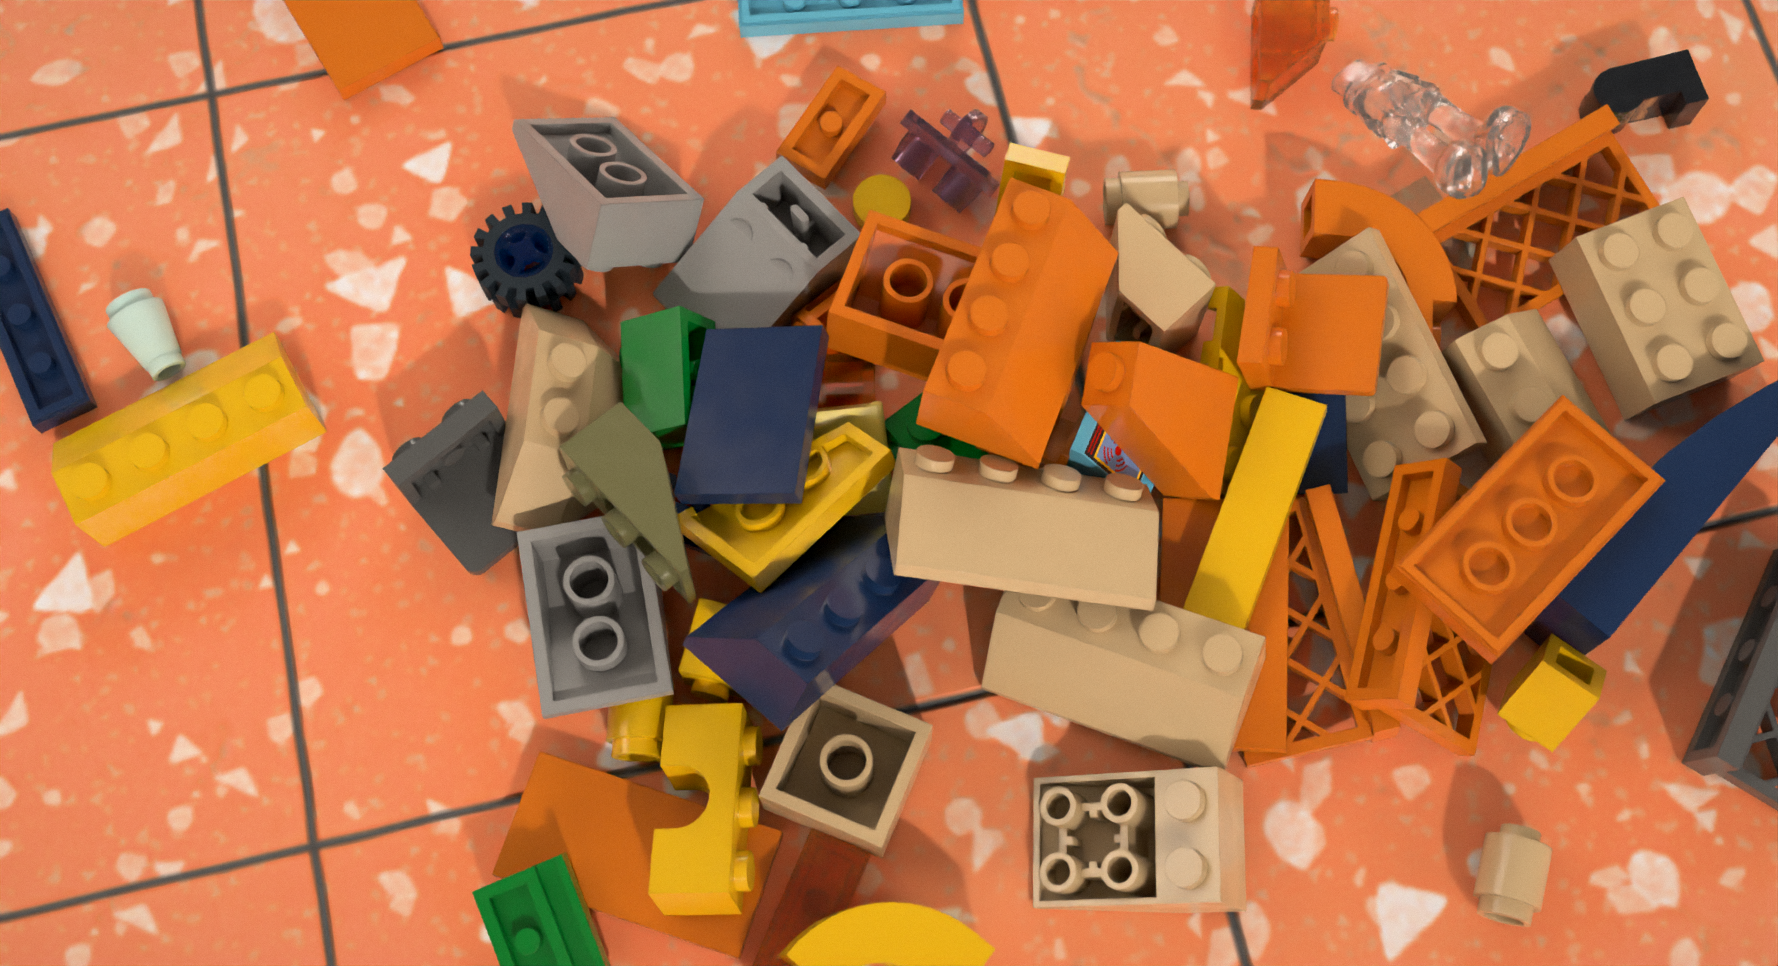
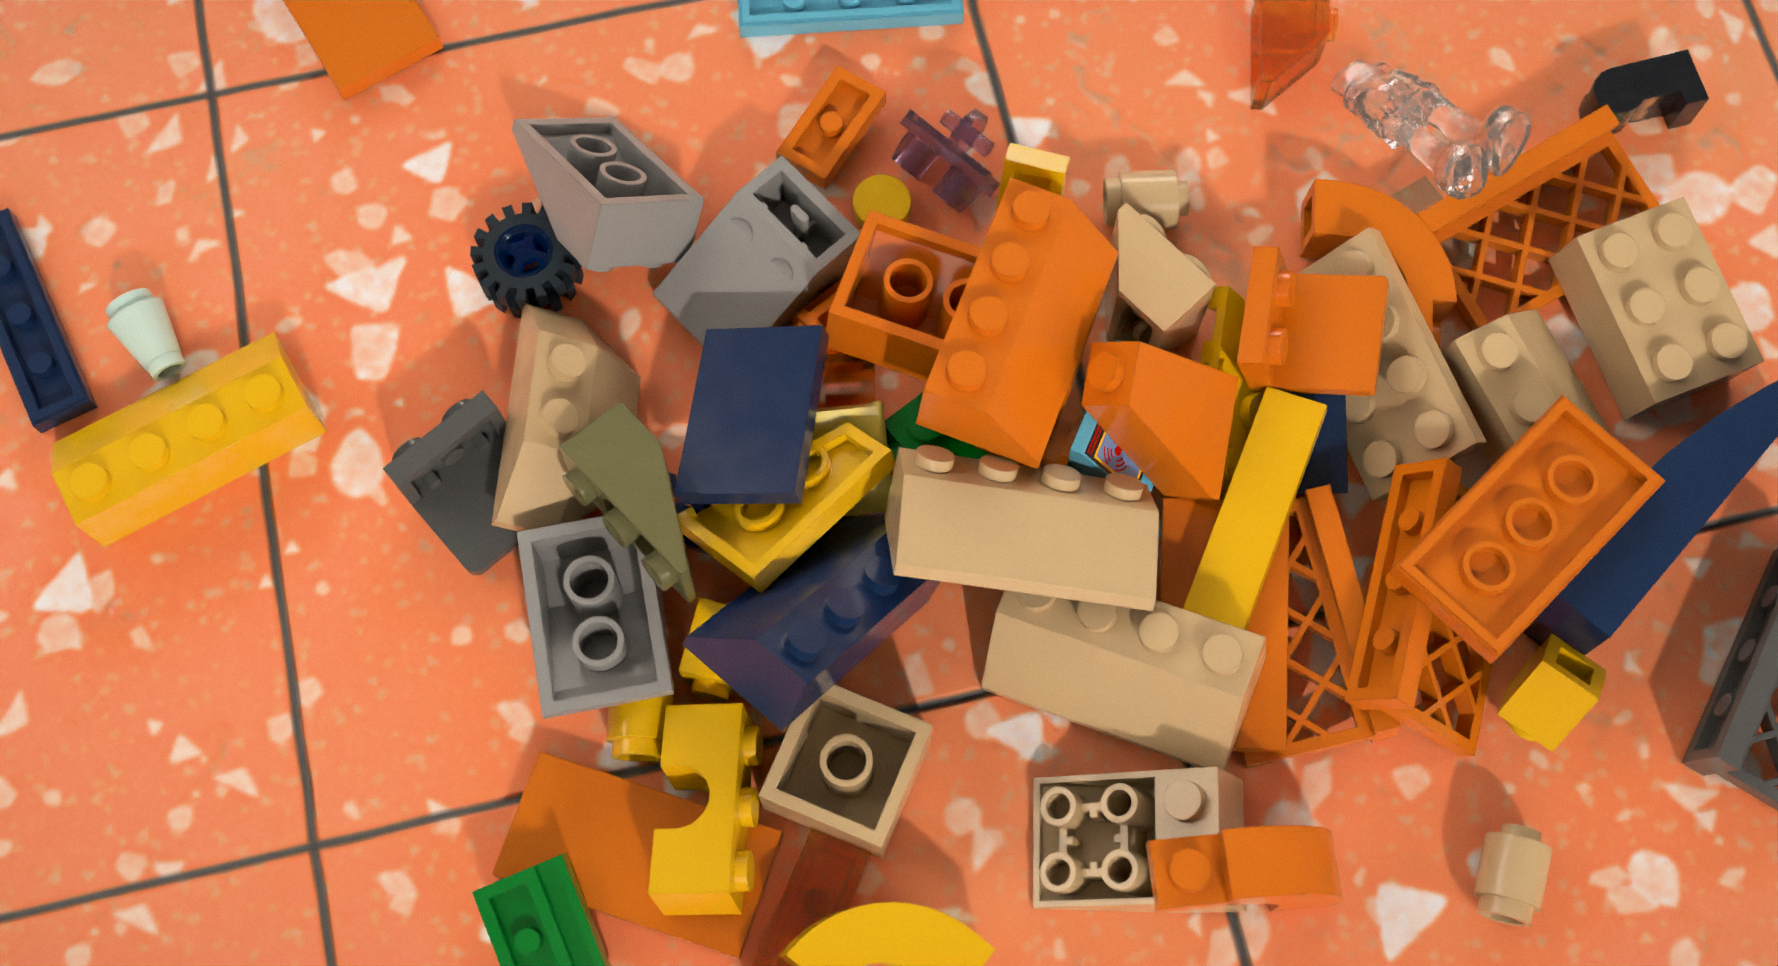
(661, 369): green brick -> none
(1246, 866): none -> orange arch

